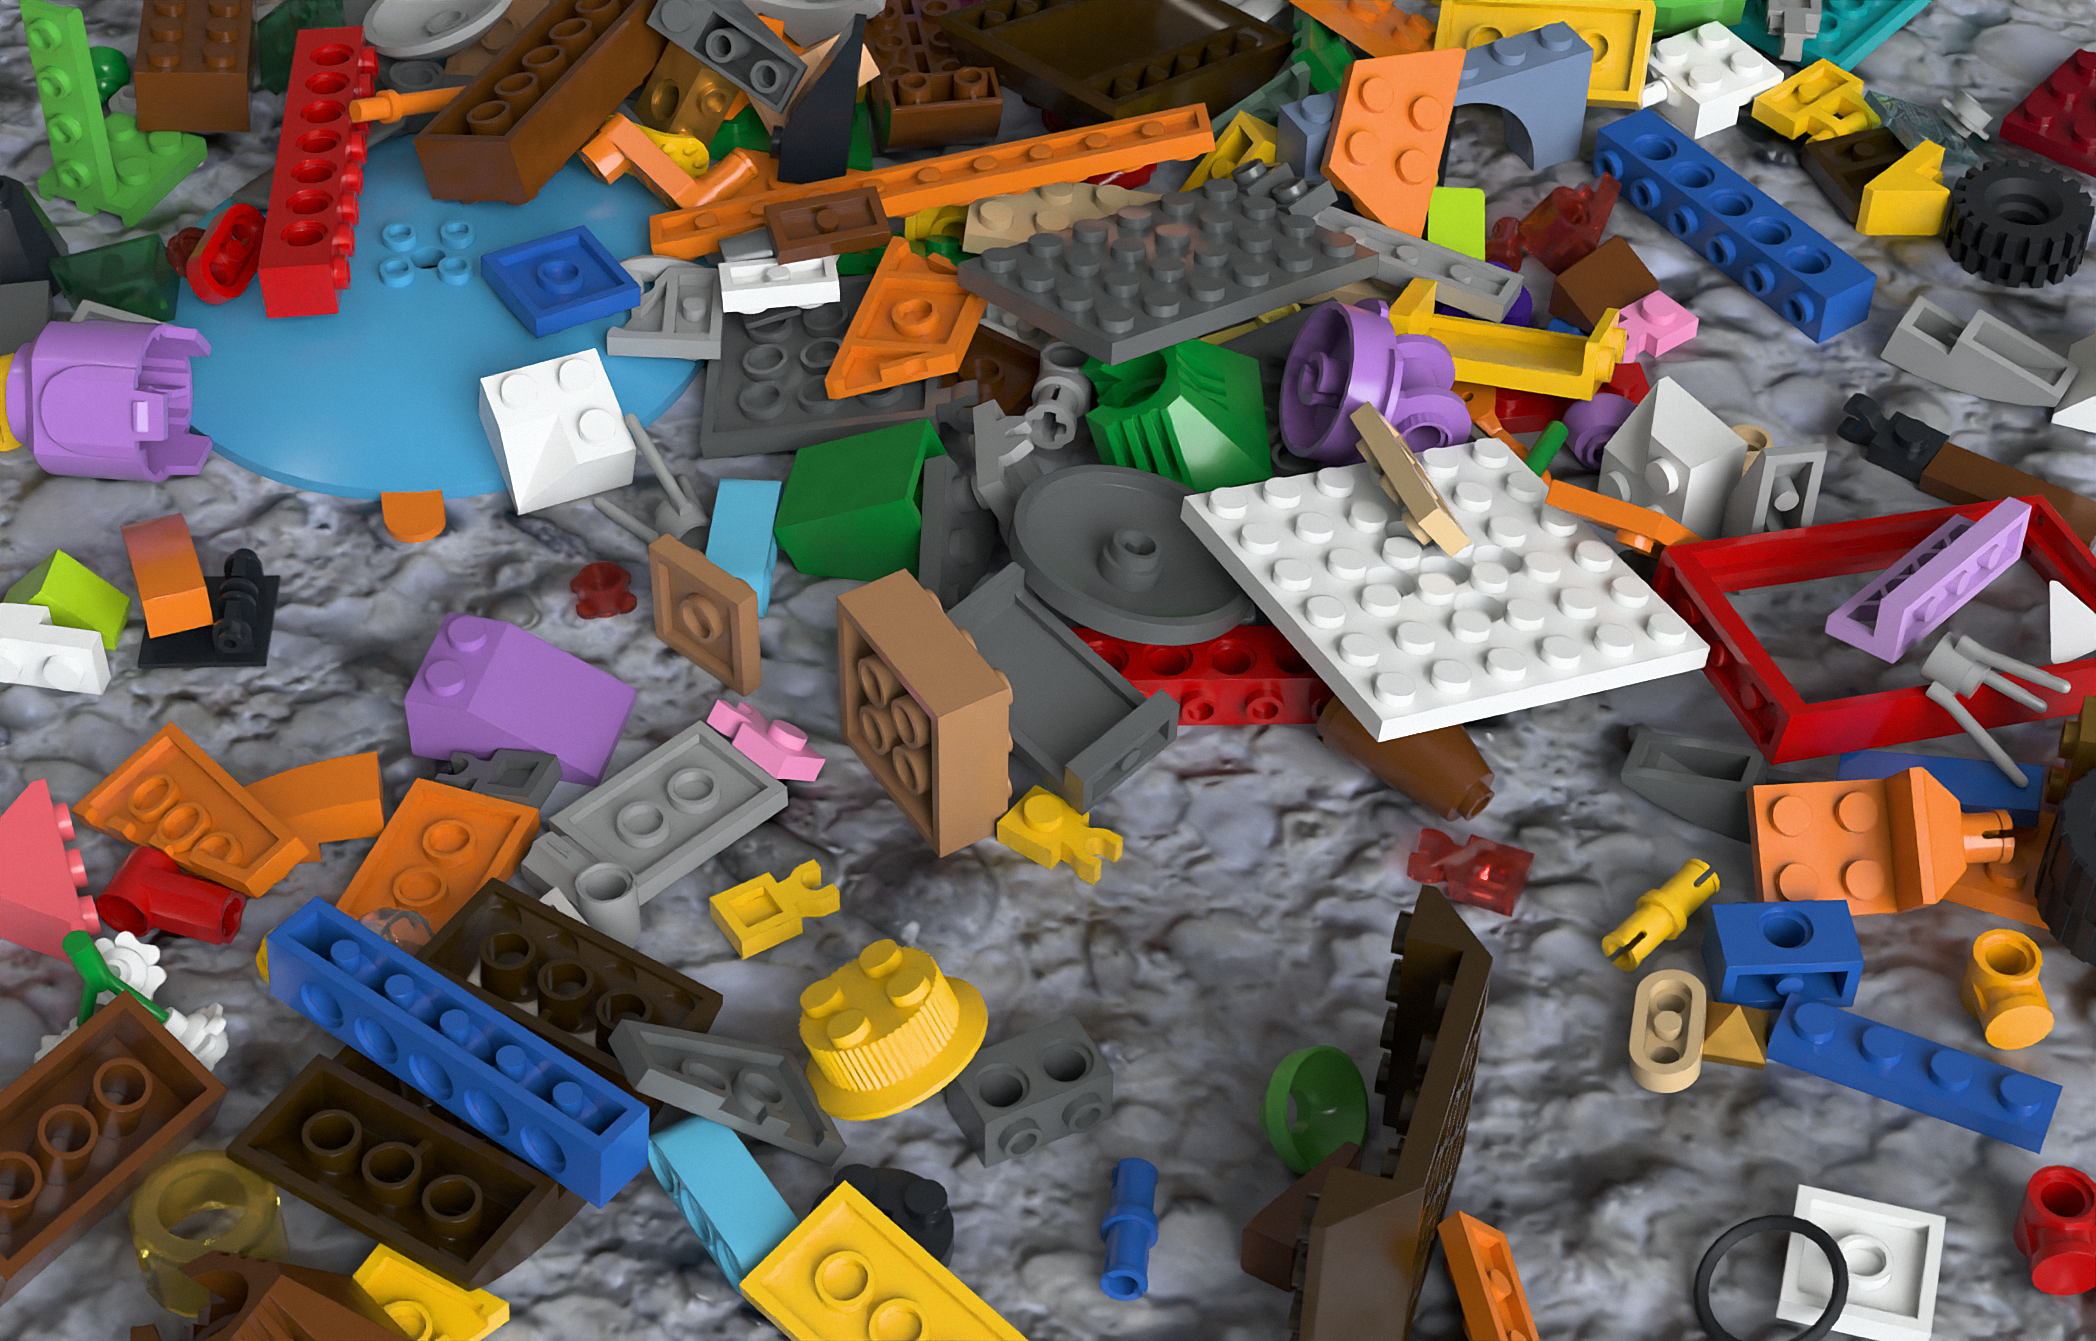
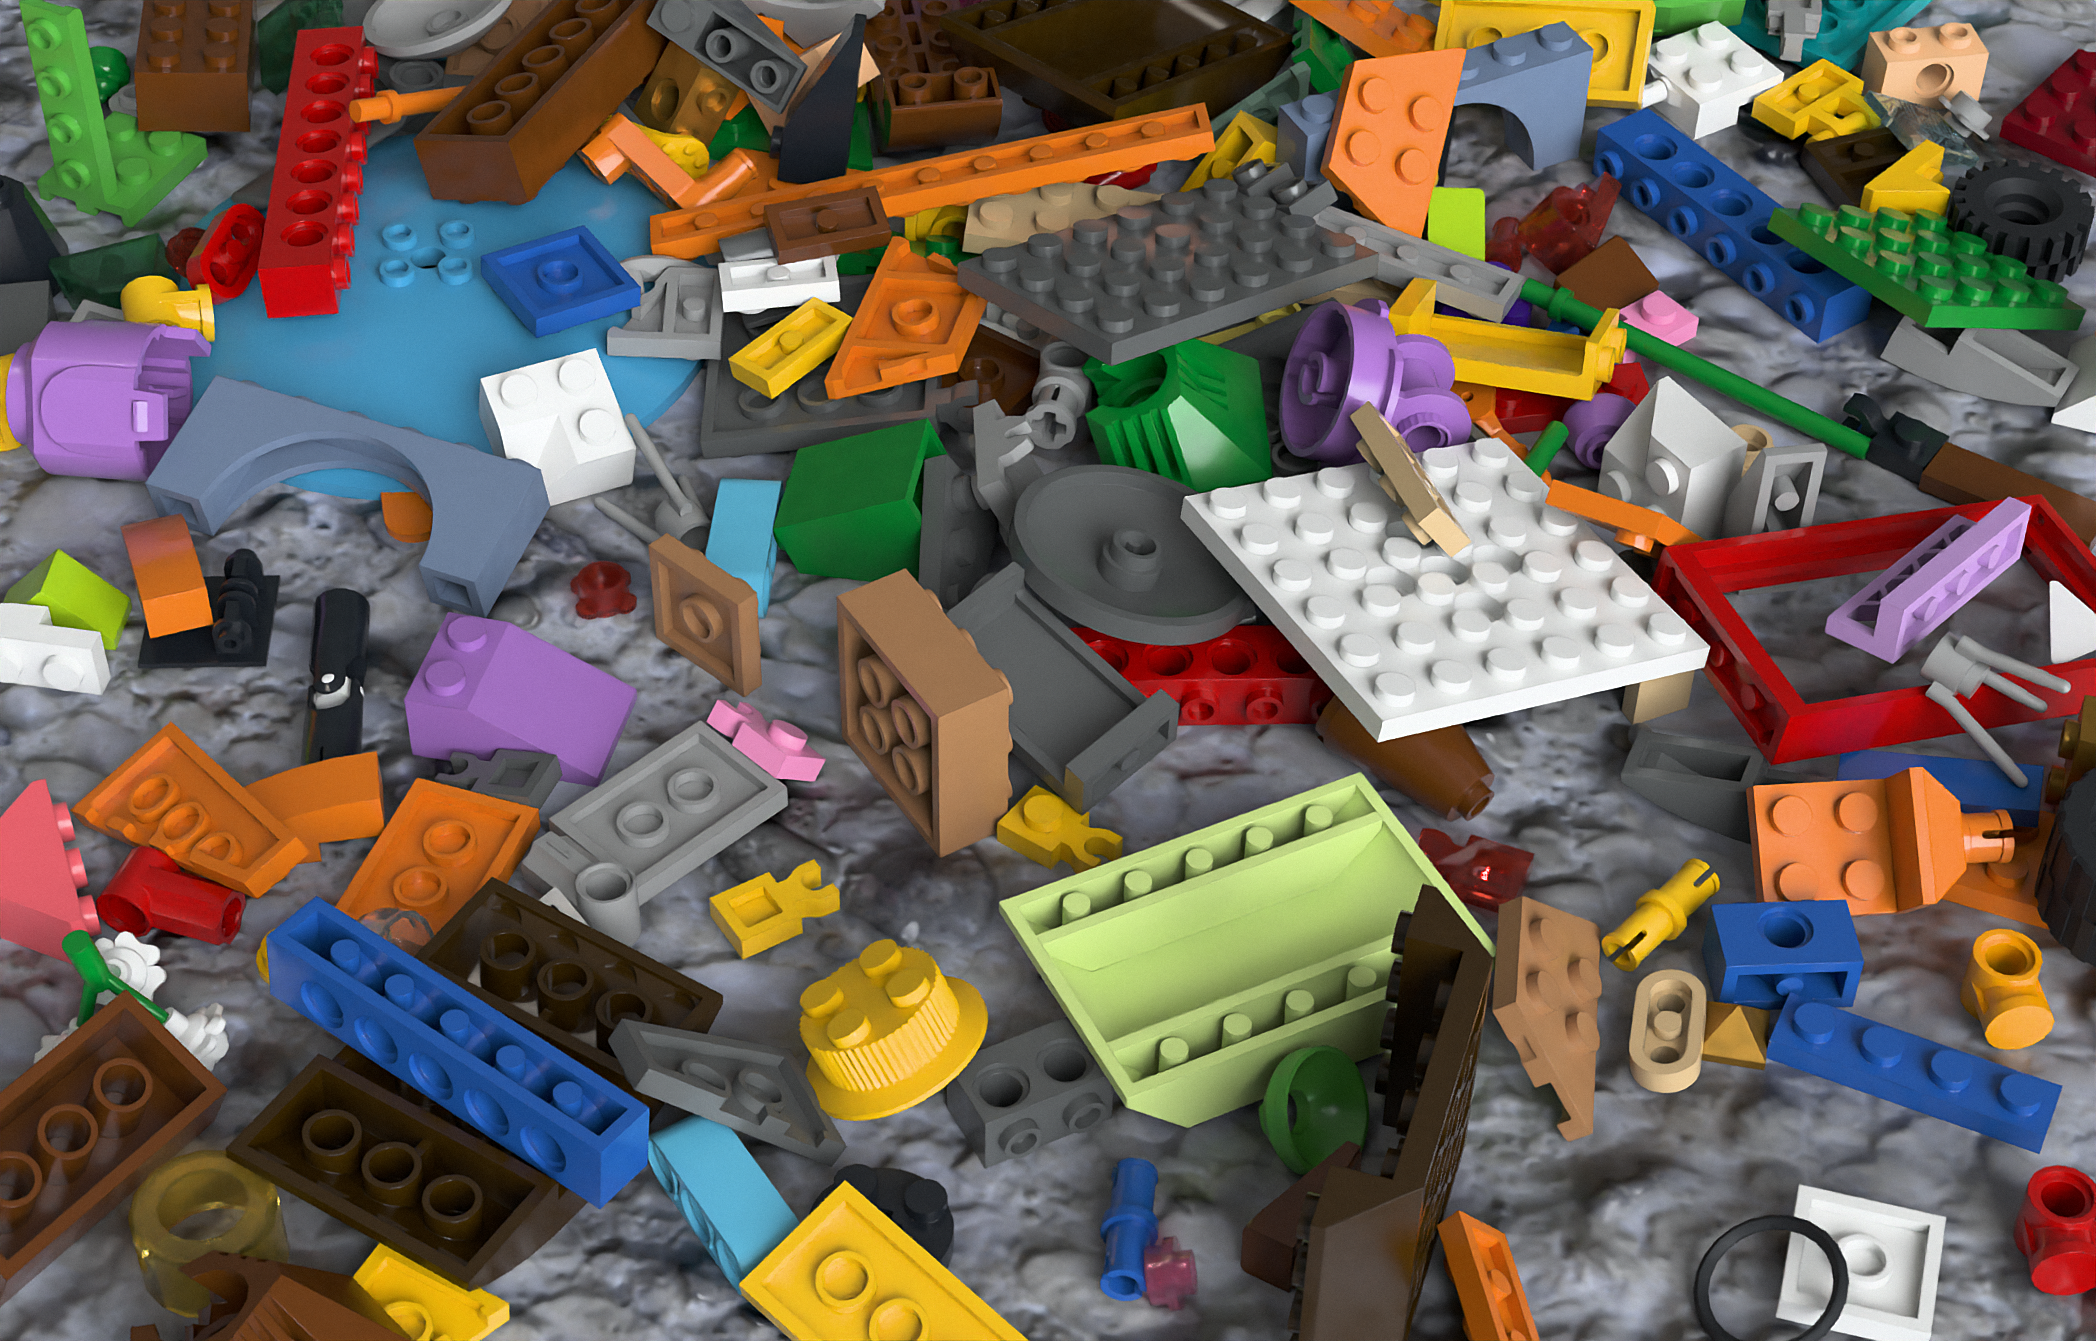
(160, 301): none -> yellow piece
(256, 437): none -> sand blue arch
(339, 669): none -> black piece
(791, 348): none -> yellow plate
(1170, 1274): none -> clear pink plate
(1232, 947): none -> yellowish green slope
(1549, 1002): none -> medium nougat wing
(1562, 305): none -> green bar
(1657, 697): none -> tan tile
(1925, 63): none -> light nougat brick
(1927, 268): none -> green plate

